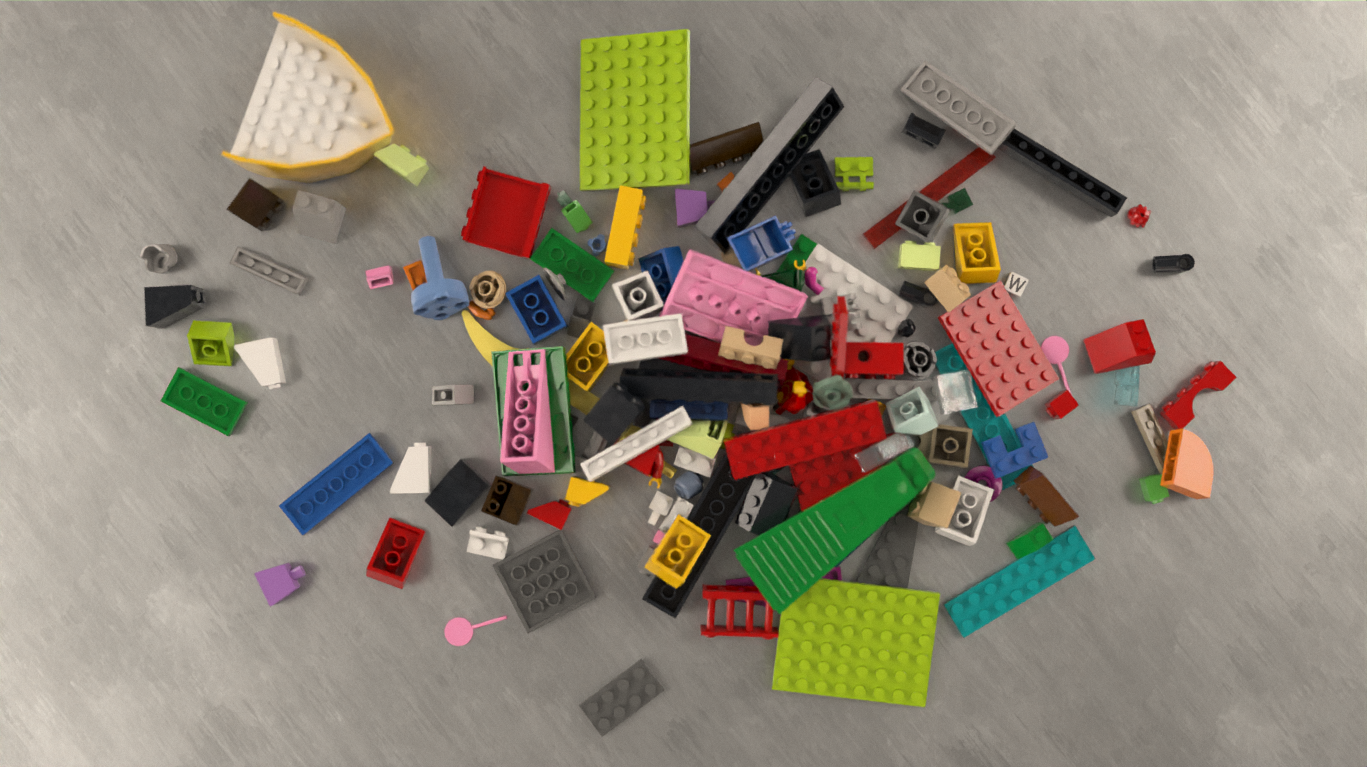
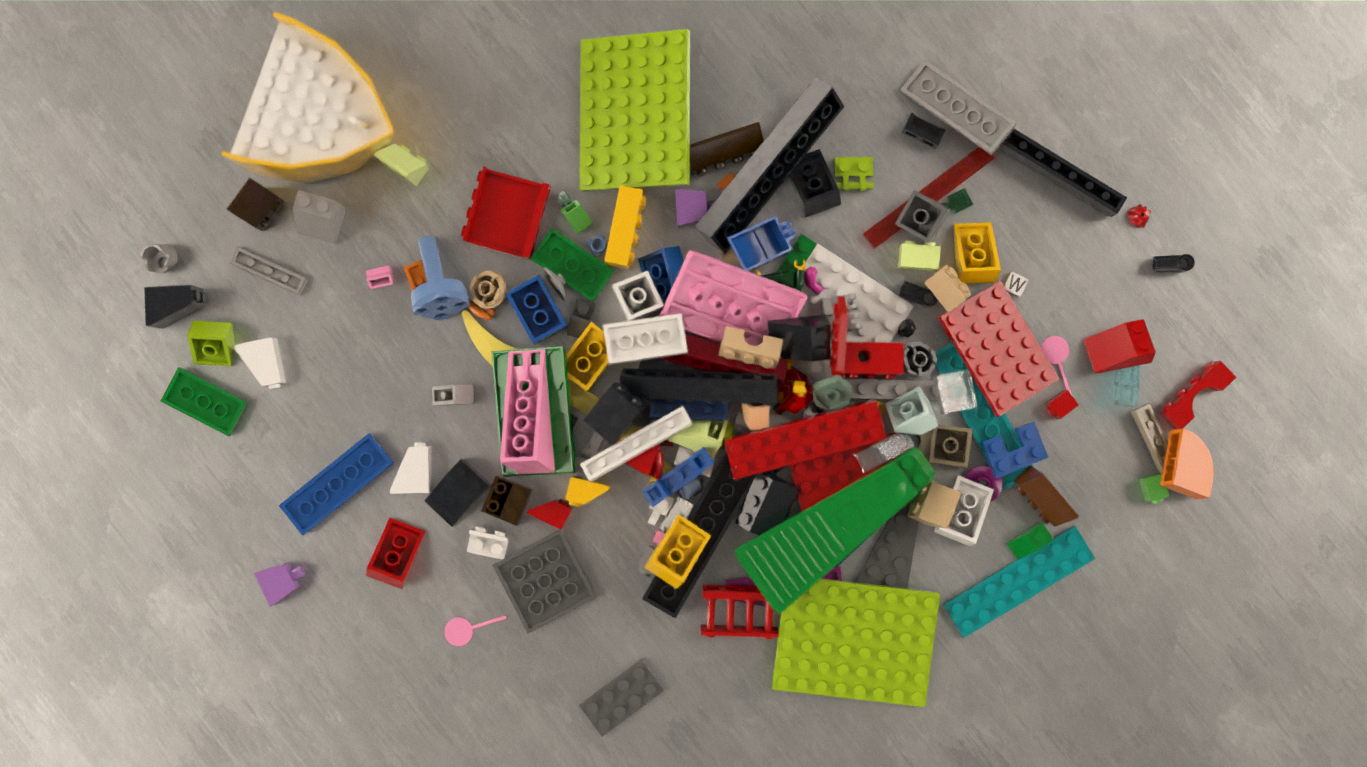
(678, 477): none -> blue slope

